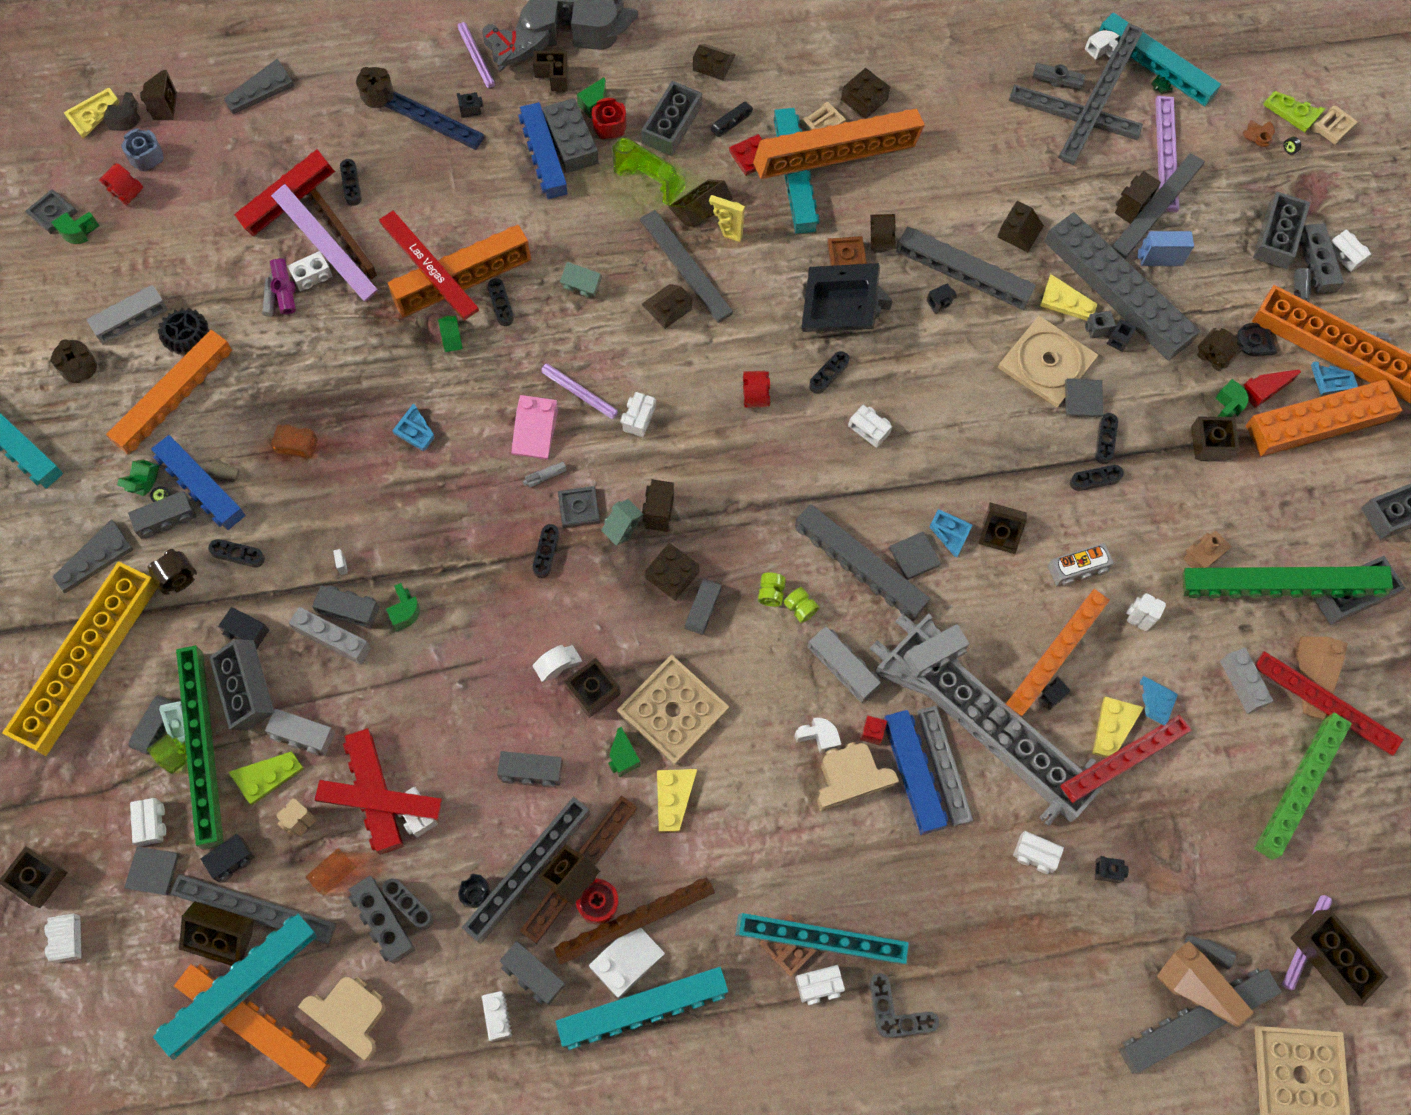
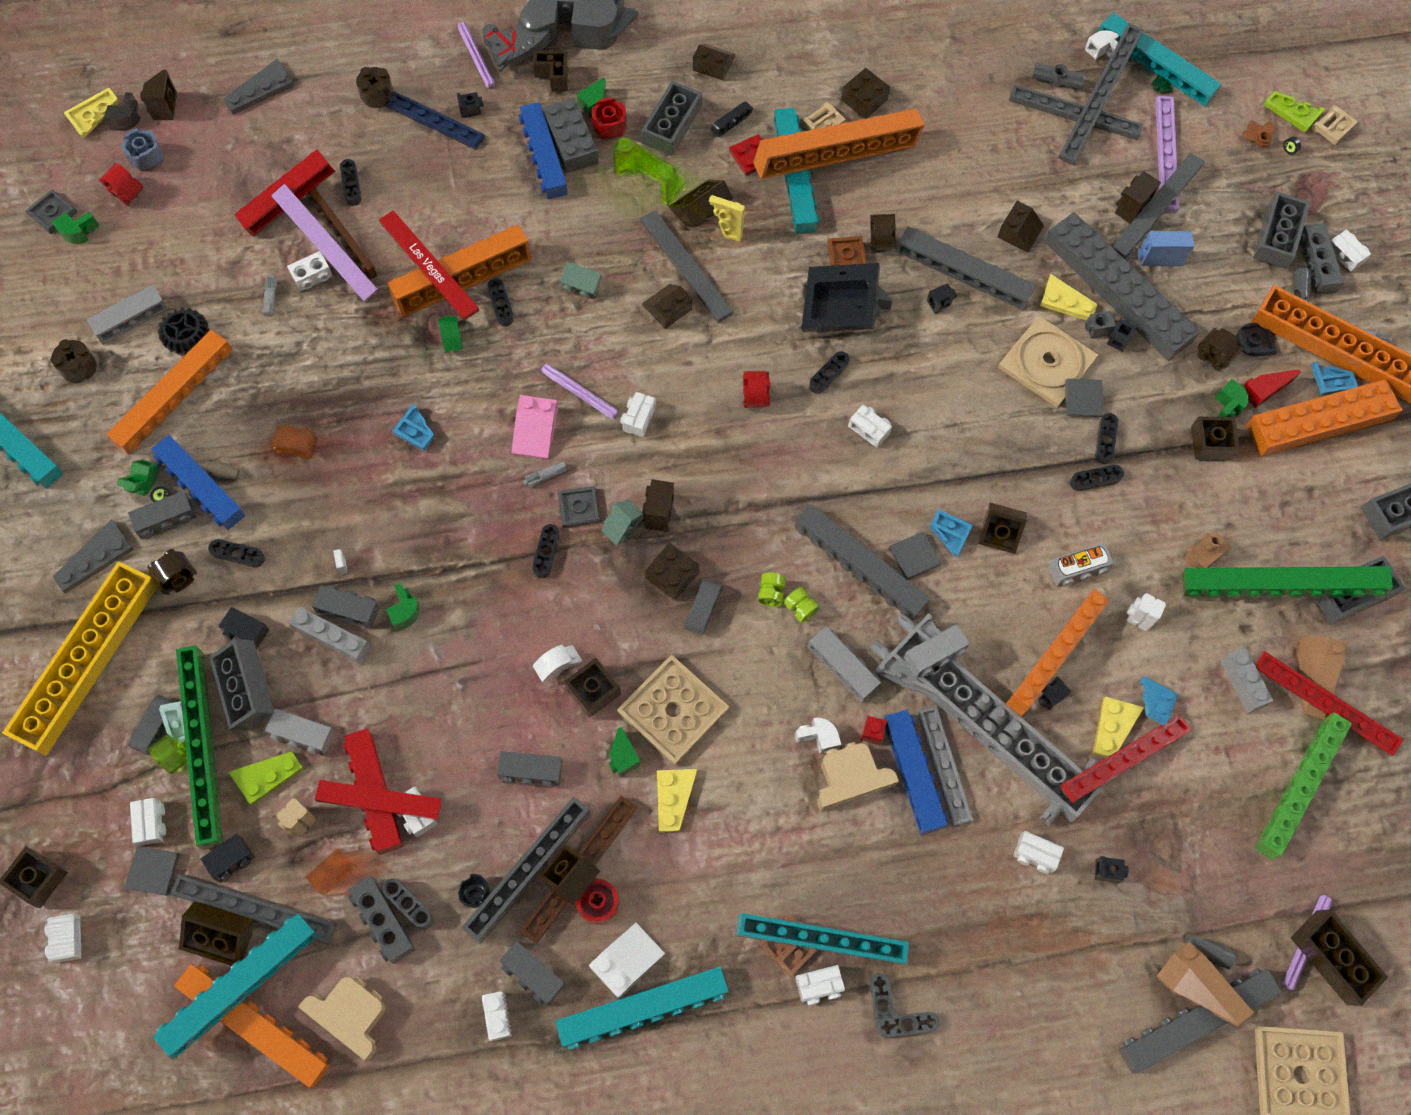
(282, 286): magenta piece -> none
(634, 920): reddish brown plate -> none

